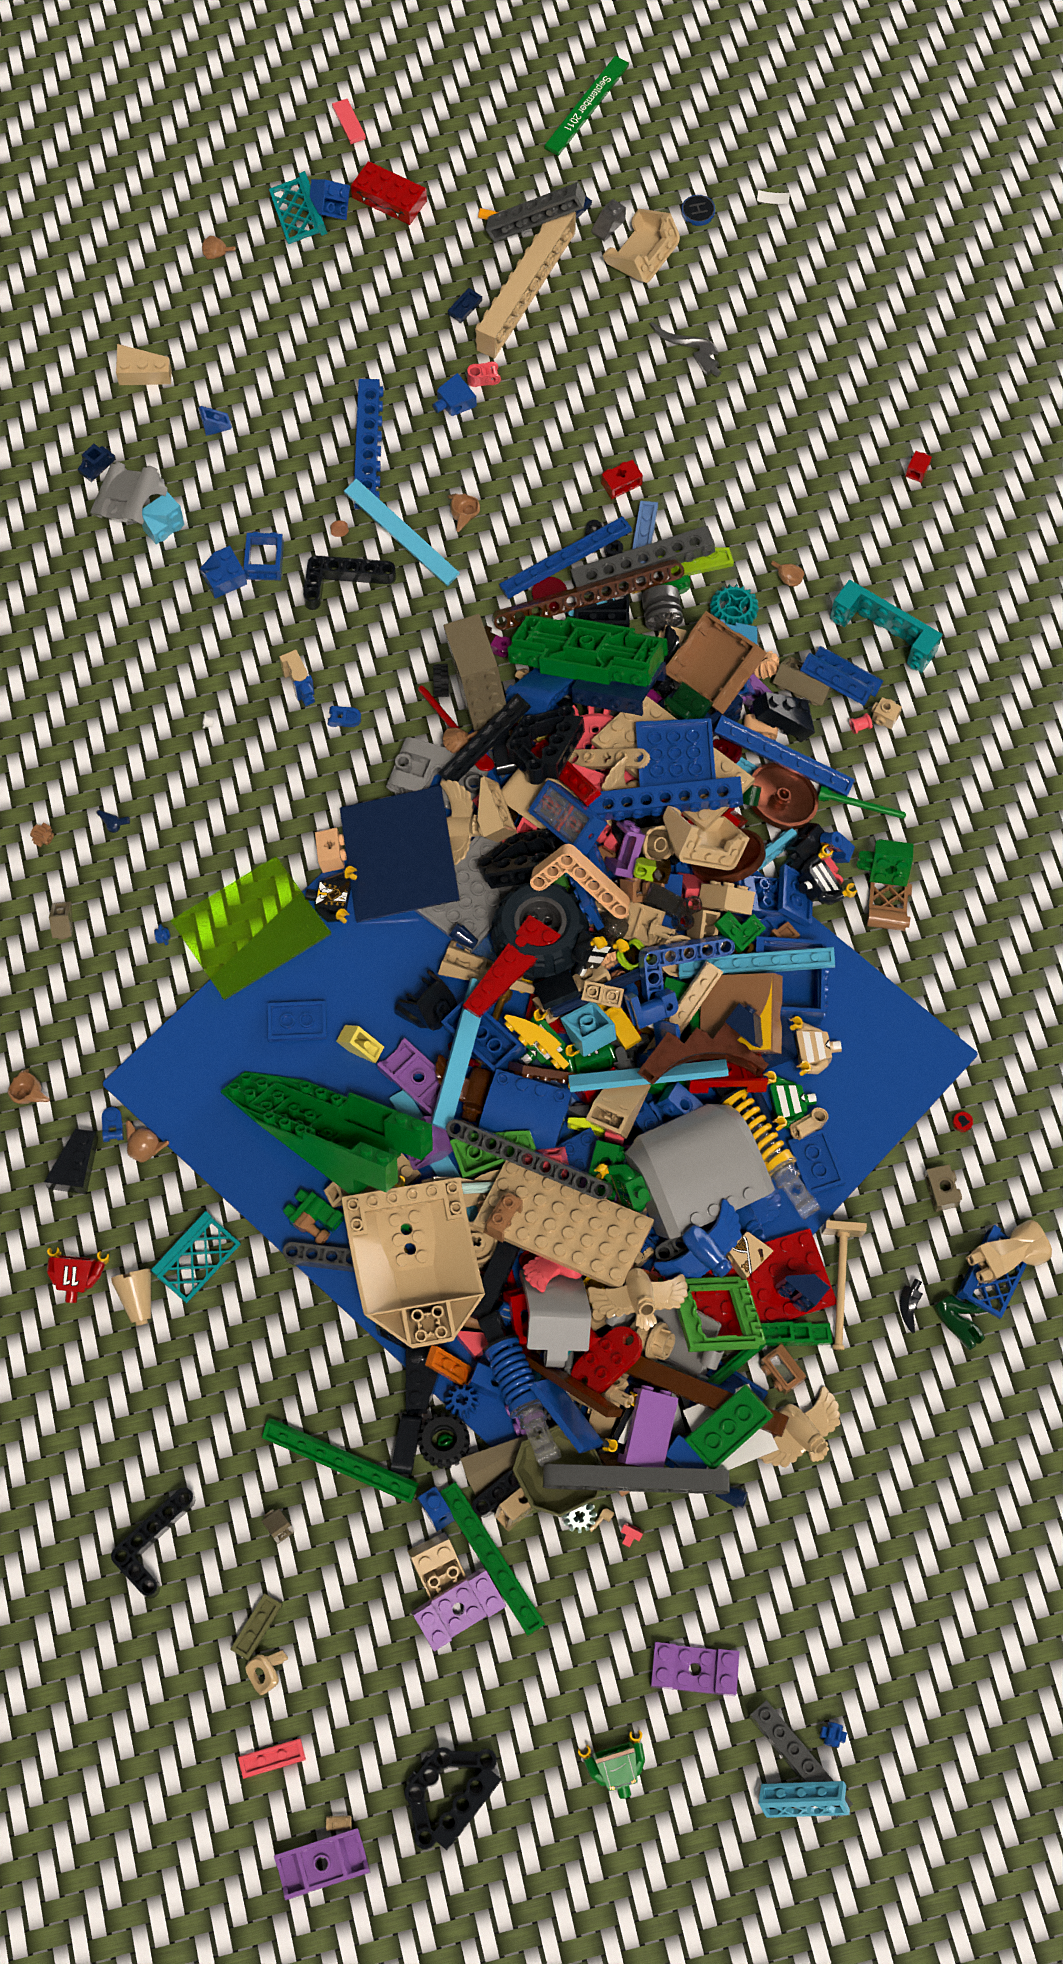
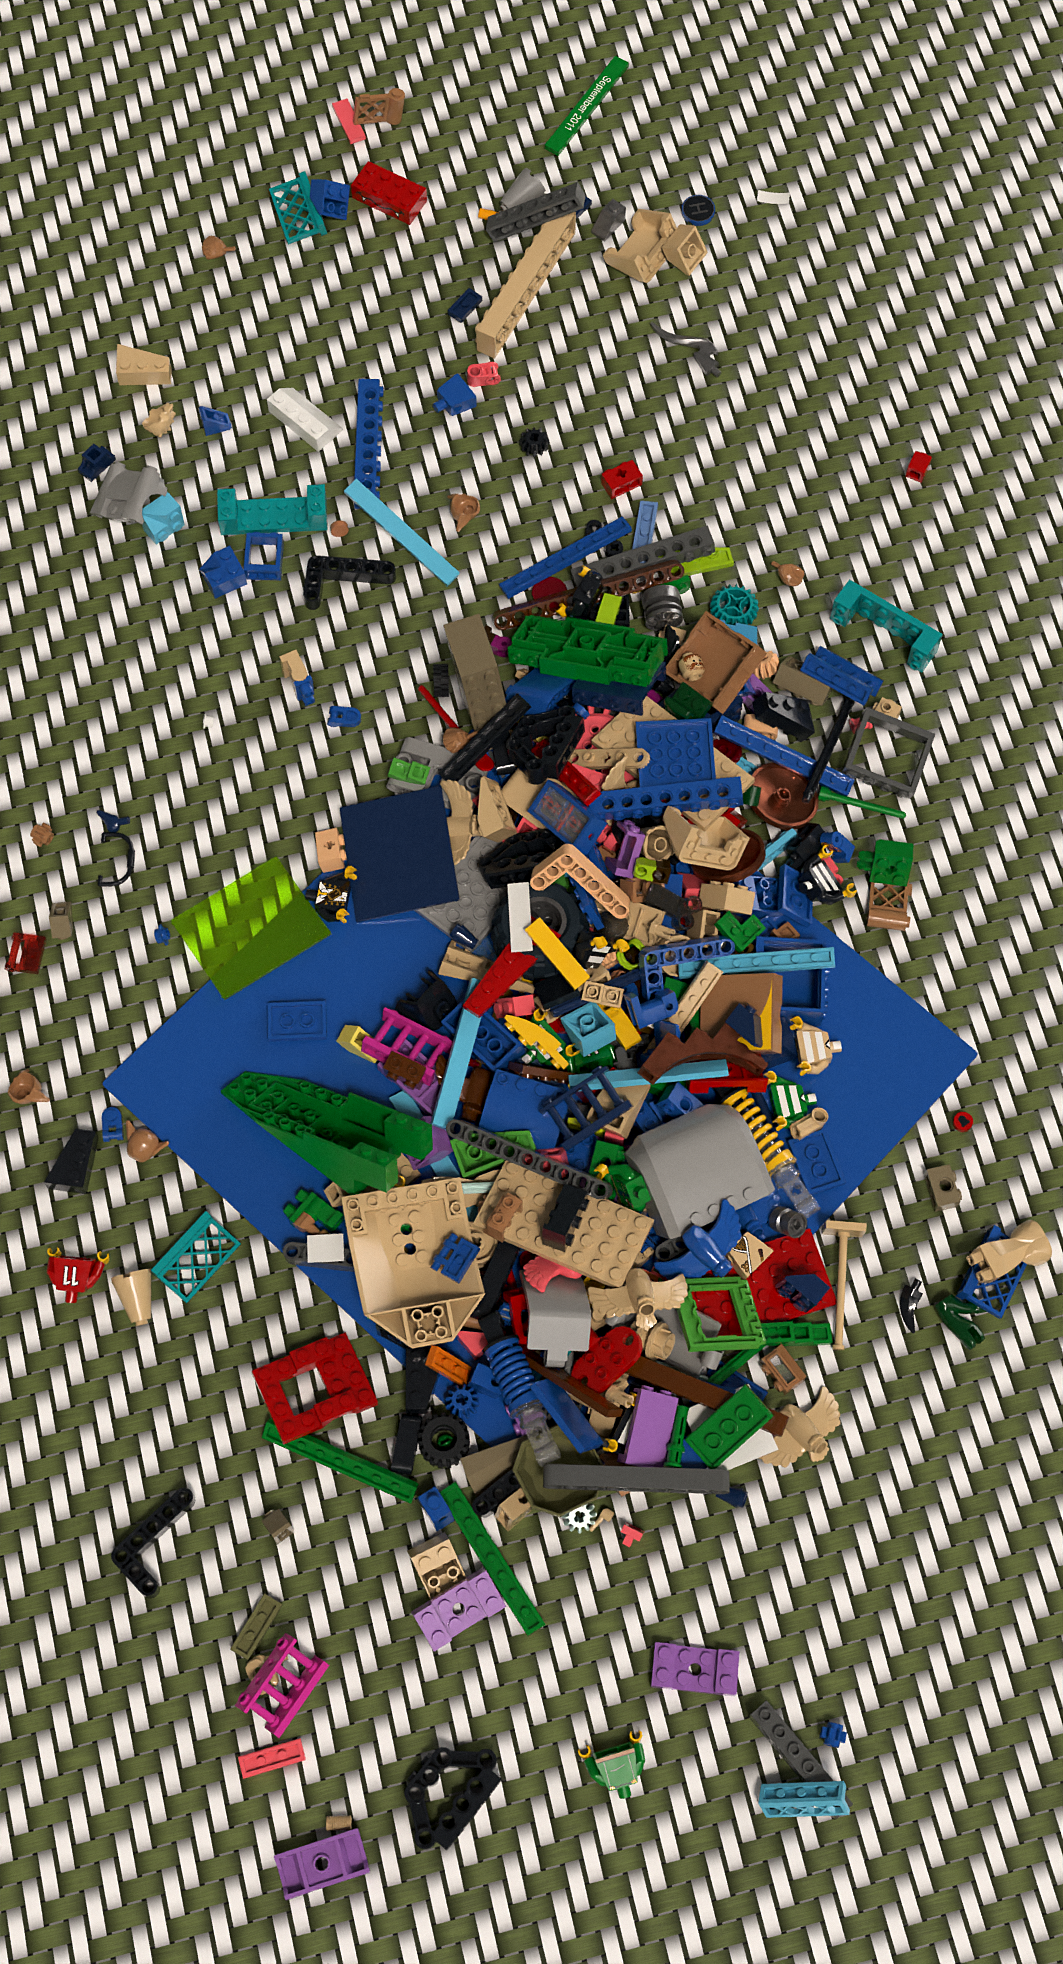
(31, 953): none -> clear red plate
(130, 859): none -> black piece
(160, 420): none -> tan hair
(272, 514): none -> teal plate
(297, 1695): none -> dark pink fence
(303, 417): none -> white slope
(325, 1248): none -> white sticker
(340, 1374): none -> red piece
(381, 1052): none -> dark pink fence
(391, 107): none -> medium nougat piece
(405, 1070): none -> reddish brown bracket
(407, 772): none -> bright green slope
(460, 1259): none -> blue plate
(514, 1006): none -> coral brick
(519, 916): none -> white sticker
(522, 190): none -> light grey cone
(534, 442): none -> black gear
(557, 953): none -> yellow tile
(565, 1218): none -> black wedge
(581, 711): none -> blue tile
(585, 594): none -> black torso
(587, 1128): none -> dark blue fence
(609, 609): none -> lime slope
(675, 1447): none -> green pin
(685, 248): none -> tan slope
(691, 666): none -> tan head
(788, 1222): none -> flat silver wheel
(827, 751): none -> black piece
(897, 726): none -> dark grey window

